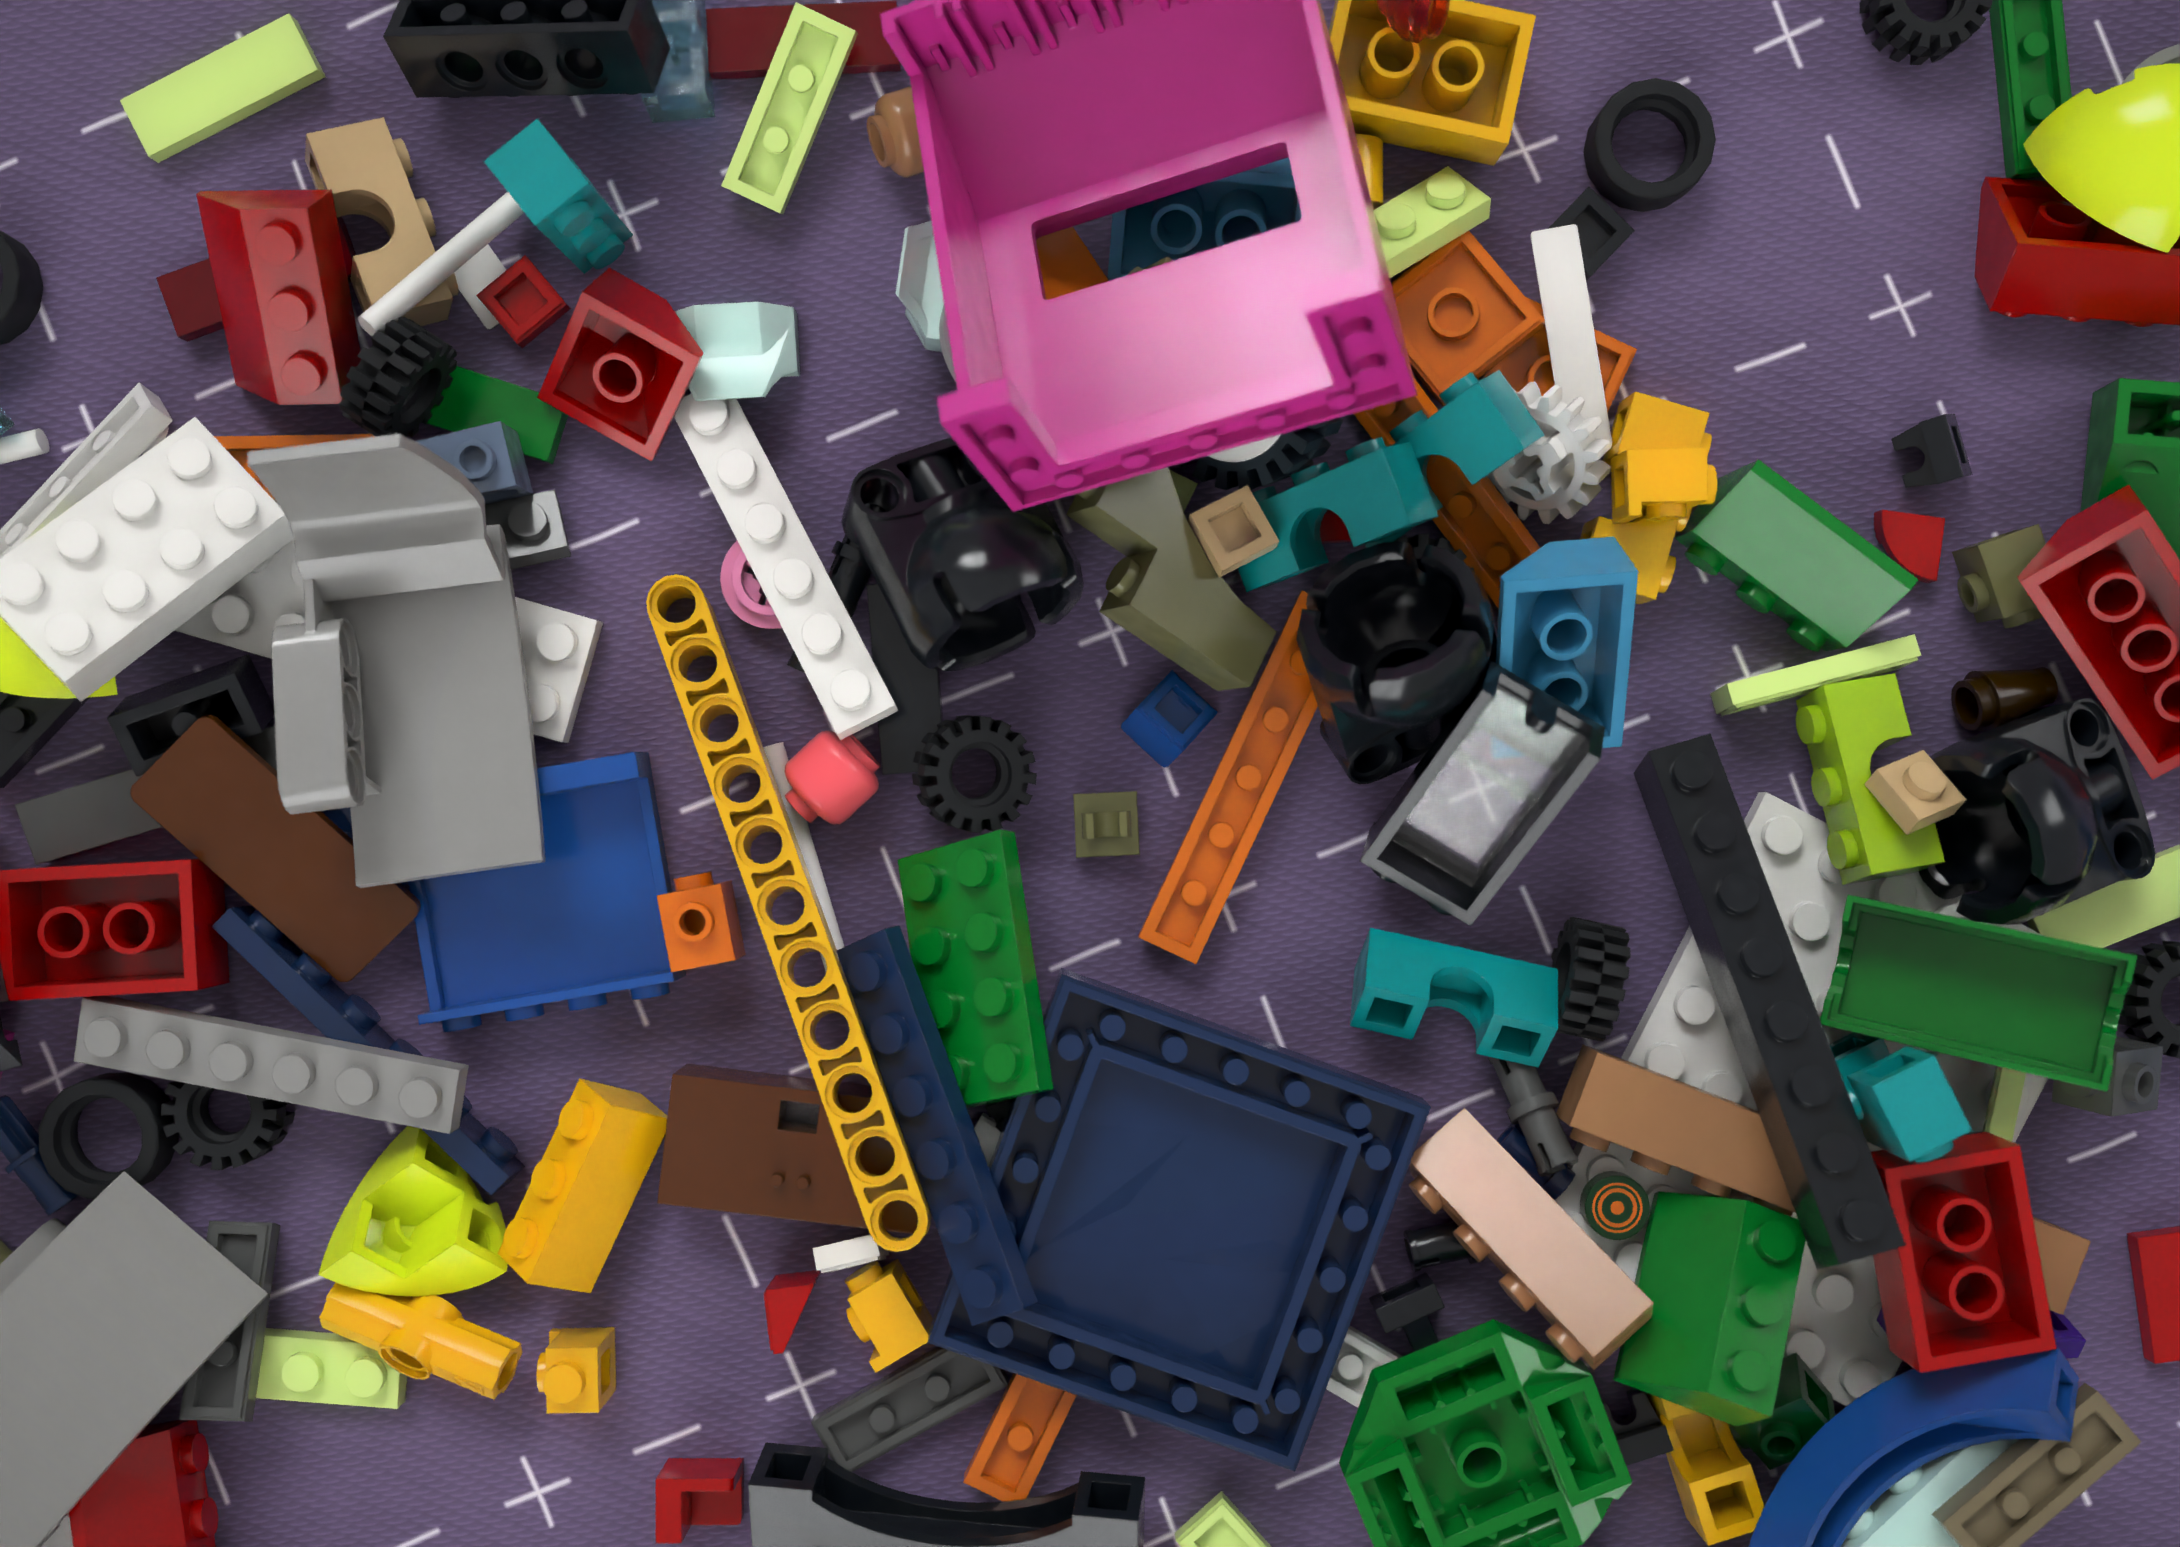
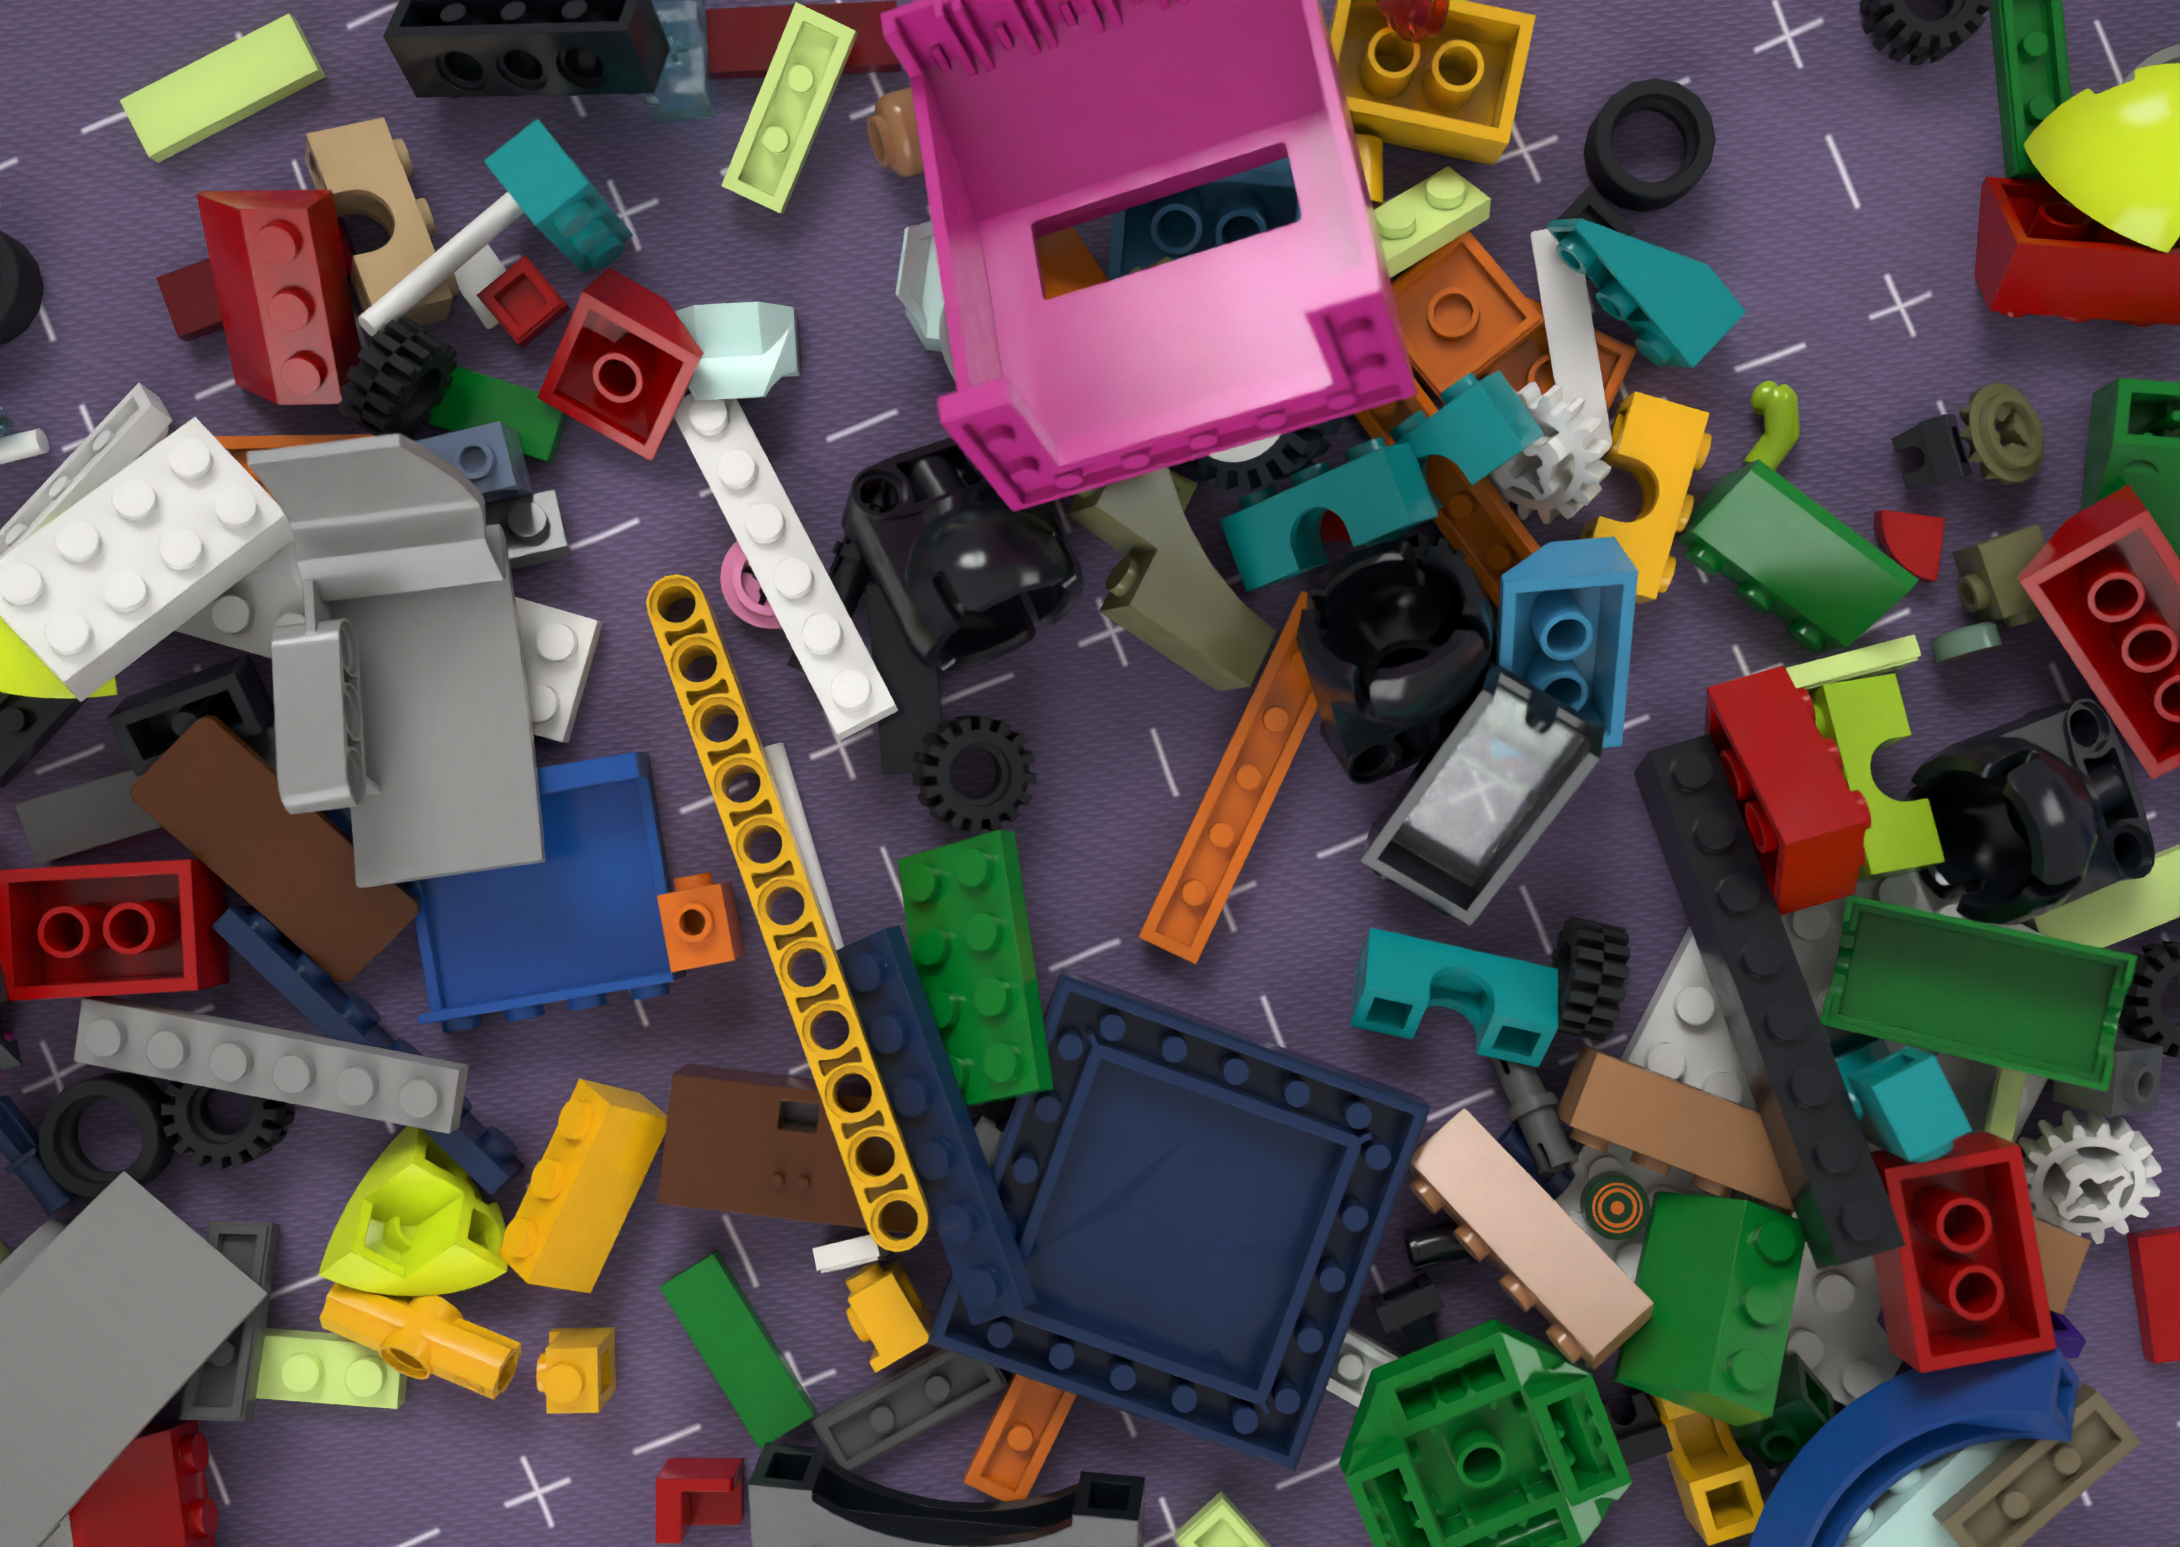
(738, 1349): none -> green tile
(784, 1305): red slope -> none
(831, 778): coral head -> none
(1106, 824): olive tile -> none
(1168, 719): blue slope -> none
(1233, 531): tan plate -> none
(1661, 483): yellow brick -> none
(1664, 297): none -> teal slope
(1781, 423): none -> lime arm
(1788, 788): none -> red brick
(1915, 792): tan plate -> none
(1966, 642): none -> sand green tile
(2001, 696): dark brown cone -> none
(2017, 429): none -> olive gear
(2089, 1174): none -> white gear

